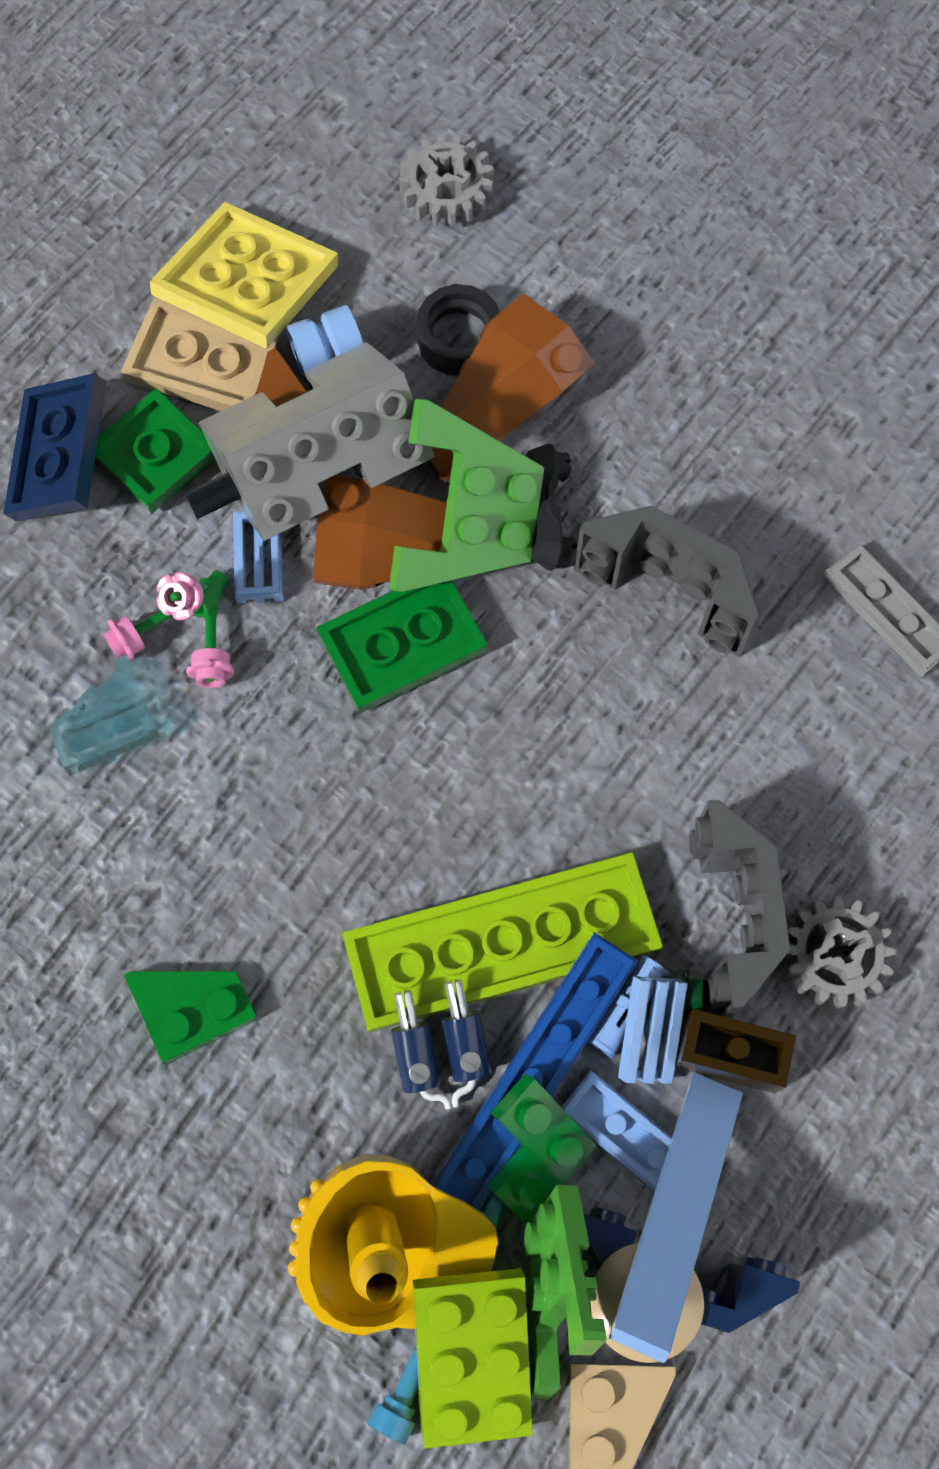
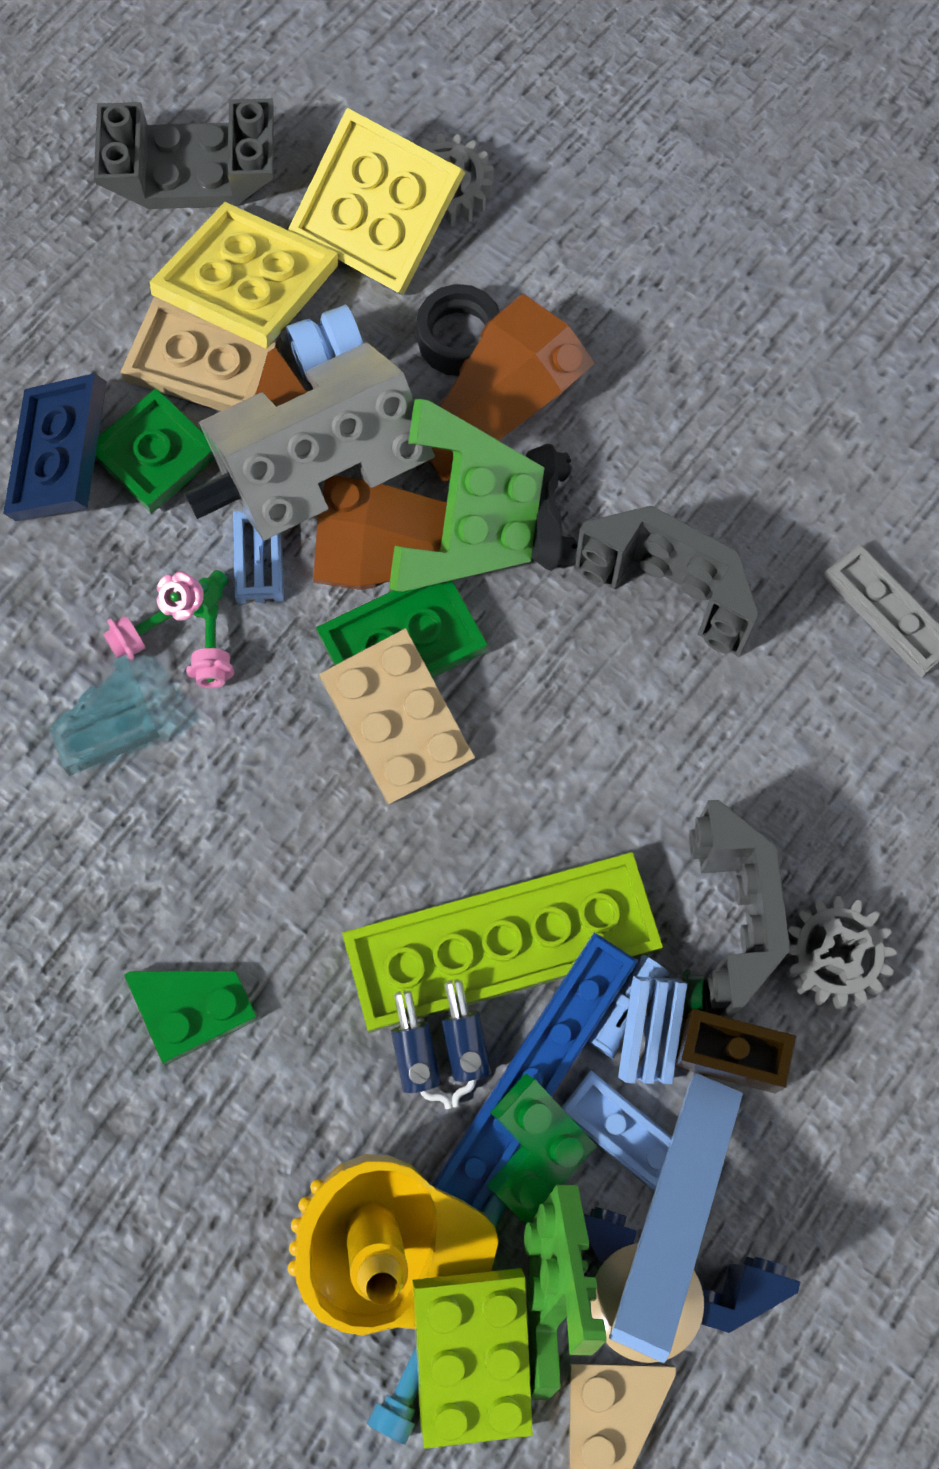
(184, 162): none -> dark grey slope
(376, 200): none -> light yellow plate
(396, 716): none -> tan plate

